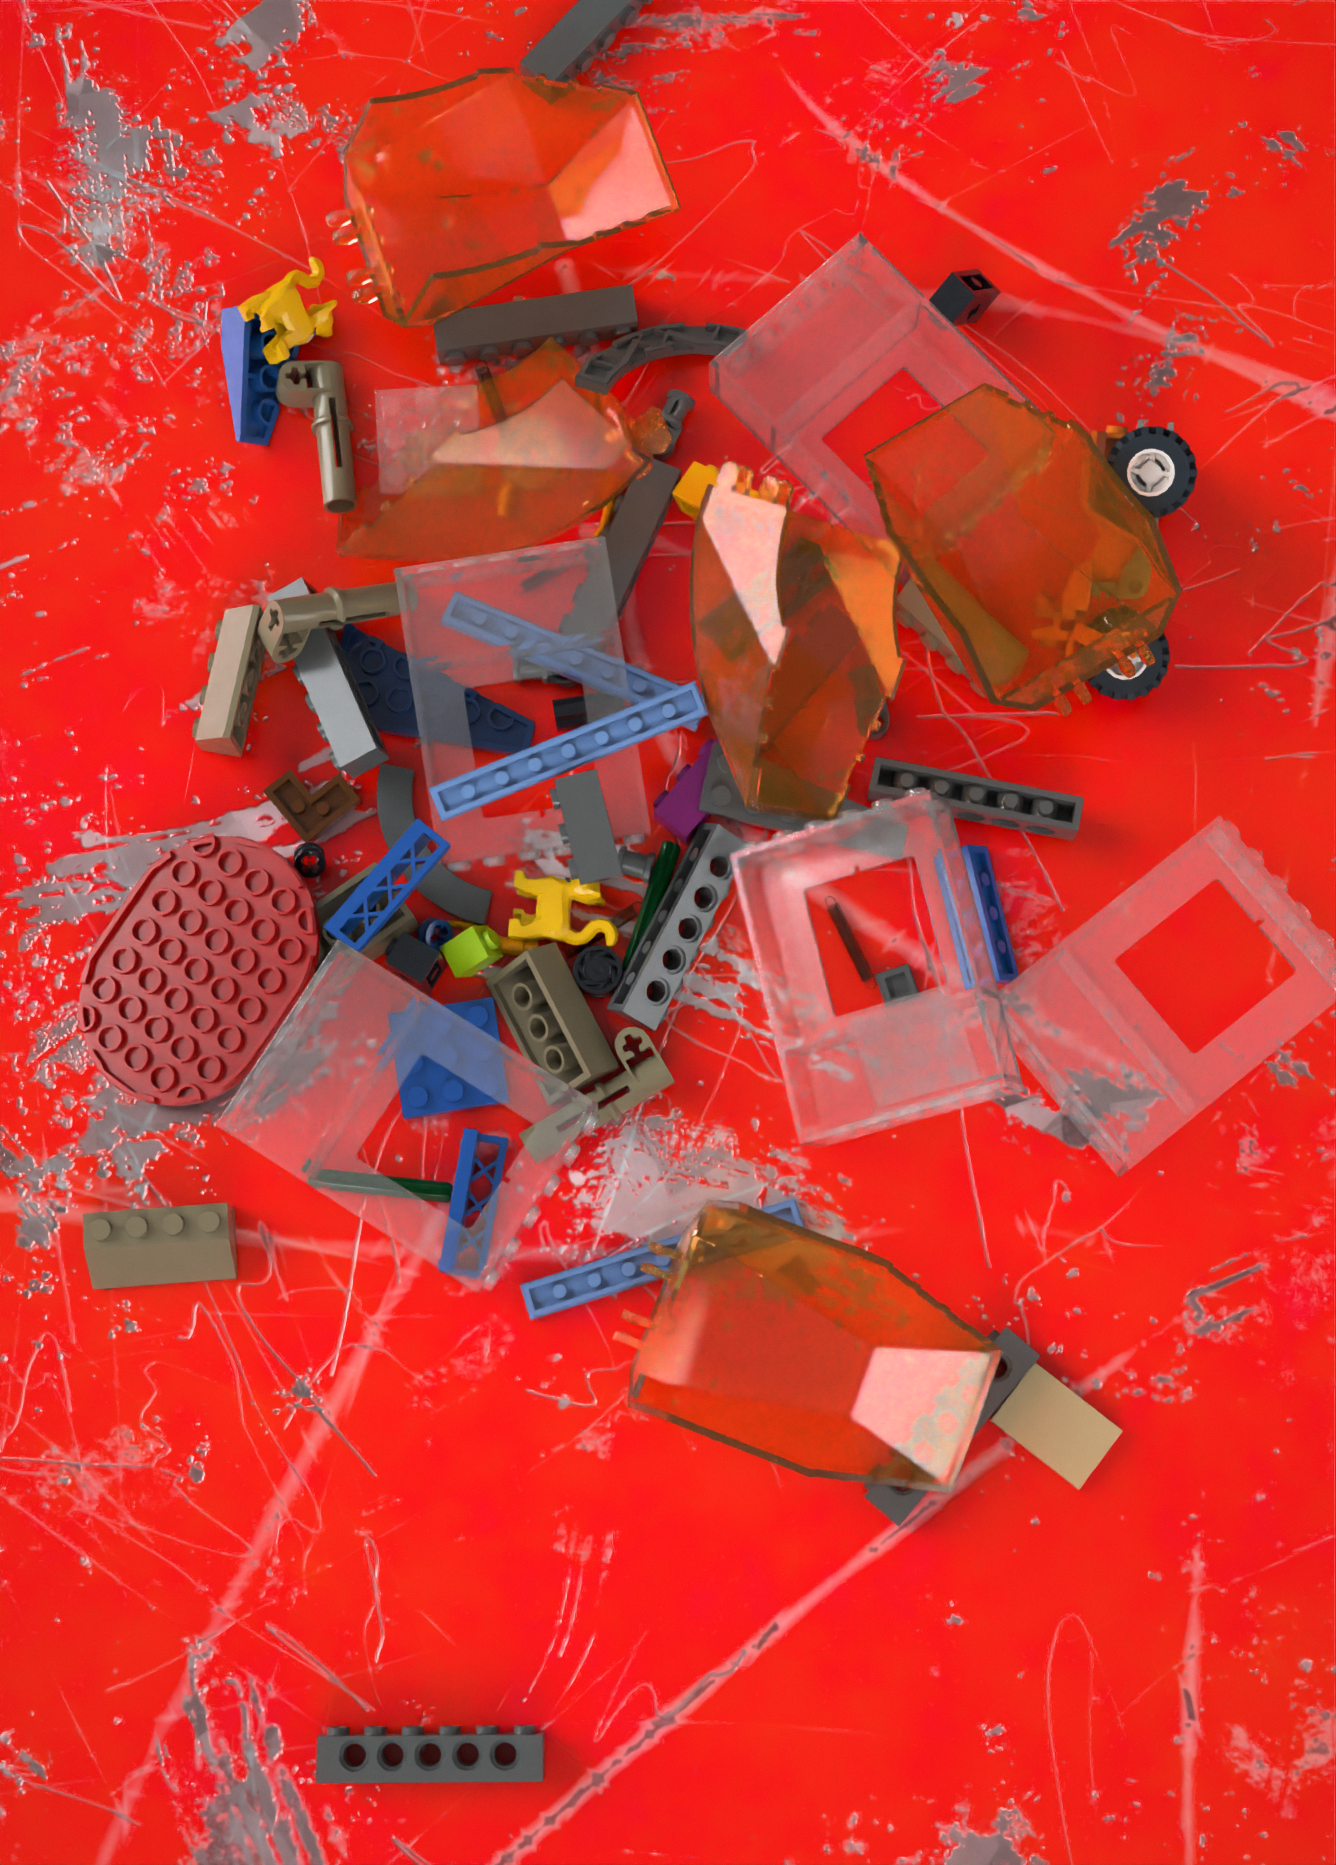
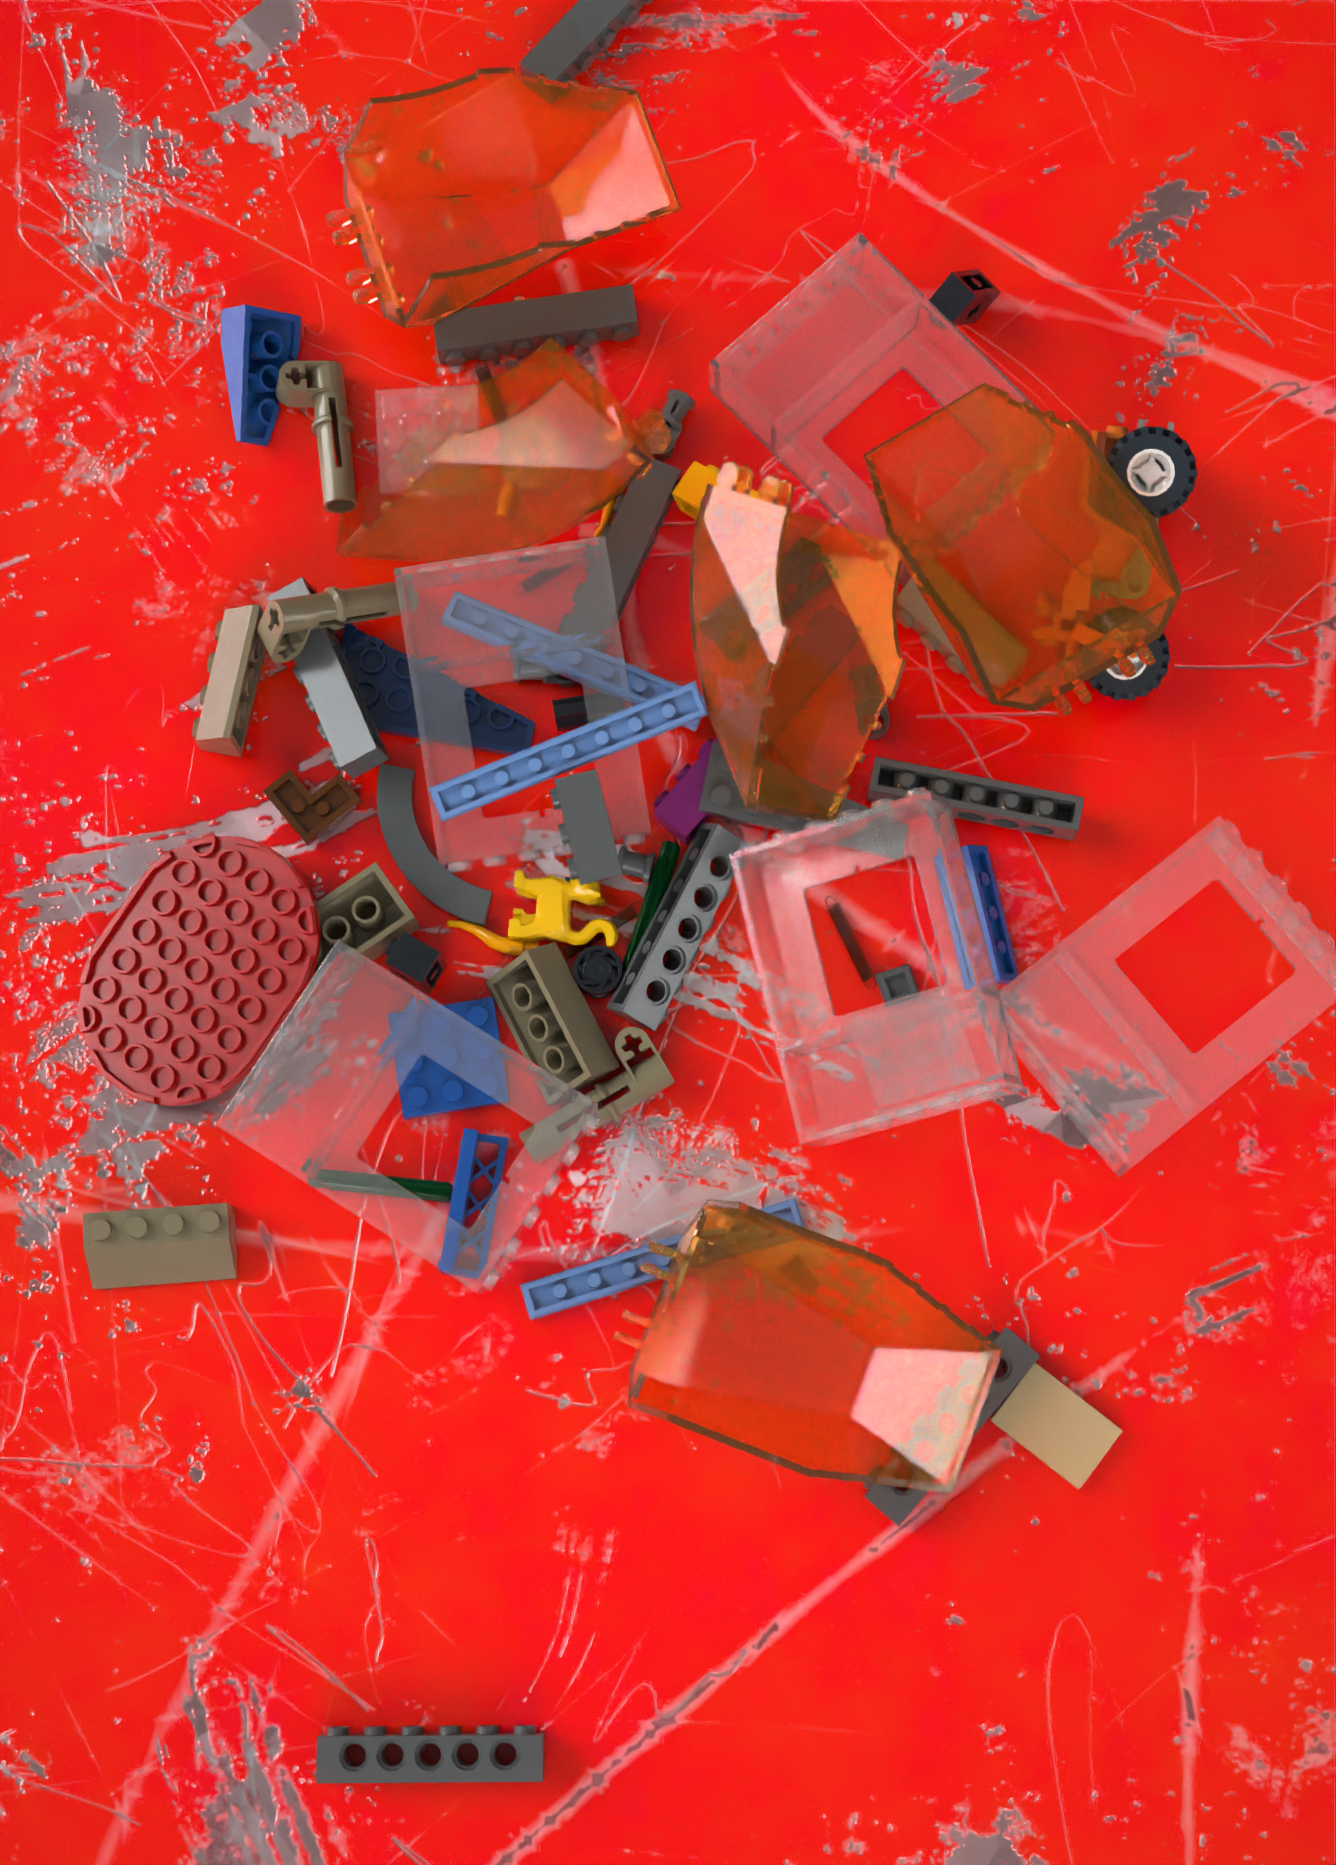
(283, 309): yellow animal -> none
(309, 870): black bush -> none
(381, 880): blue fence -> none
(426, 930): blue bush -> none
(472, 951): lime brick -> none
(649, 344): dark grey tile -> none

